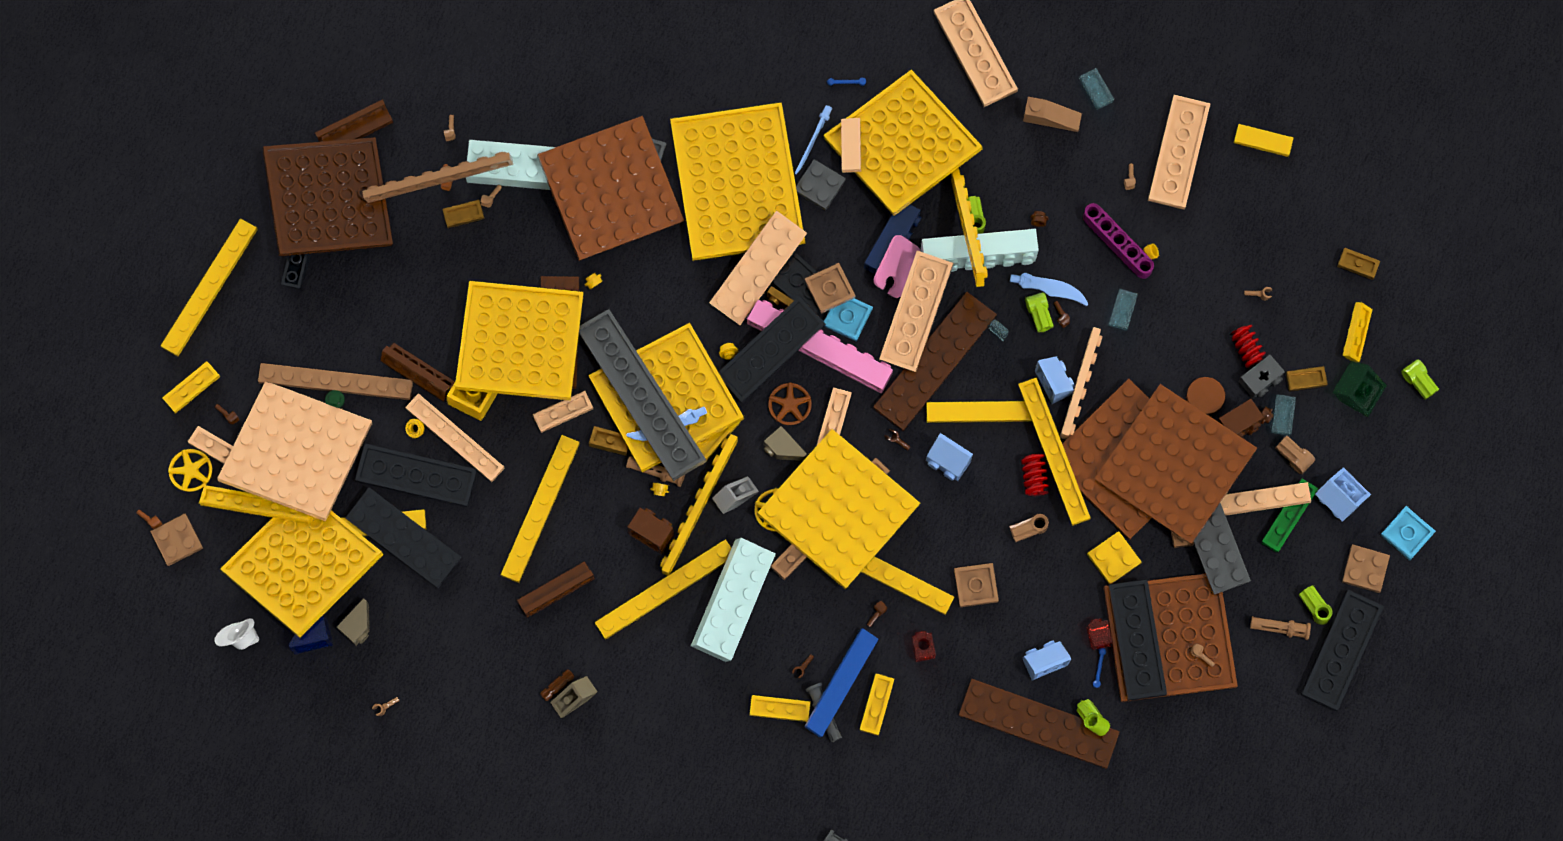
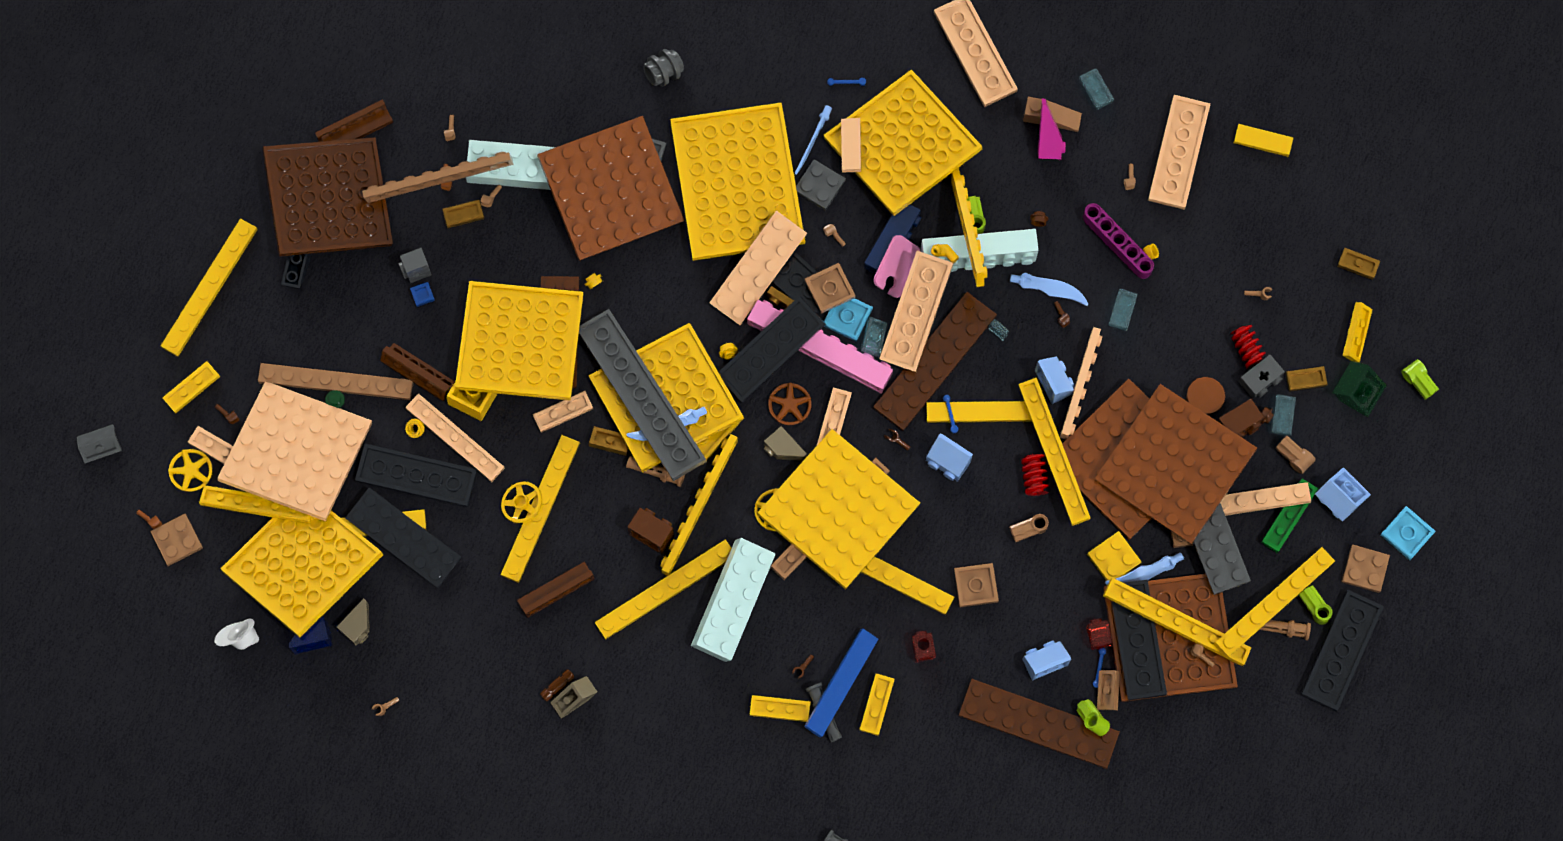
(98, 443): none -> dark grey panel
(414, 265): none -> dark grey brick
(422, 294): none -> blue tile
(521, 502): none -> yellow wheel
(659, 489): yellow plate -> none
(660, 69): none -> dark grey piece
(735, 494): light grey slope -> none
(829, 230): none -> medium nougat hand
(874, 336): none -> clear light blue plate
(881, 608): reddish brown hand -> none
(944, 250): none -> yellow arm
(954, 429): none -> blue hinge
(1038, 307): lime piece -> none
(1050, 139): none -> dark pink slope
(1108, 690): none -> medium nougat plate
(1149, 571): none -> light blue sword
(1170, 618): none -> yellow plate
(1274, 602): none -> yellow plate

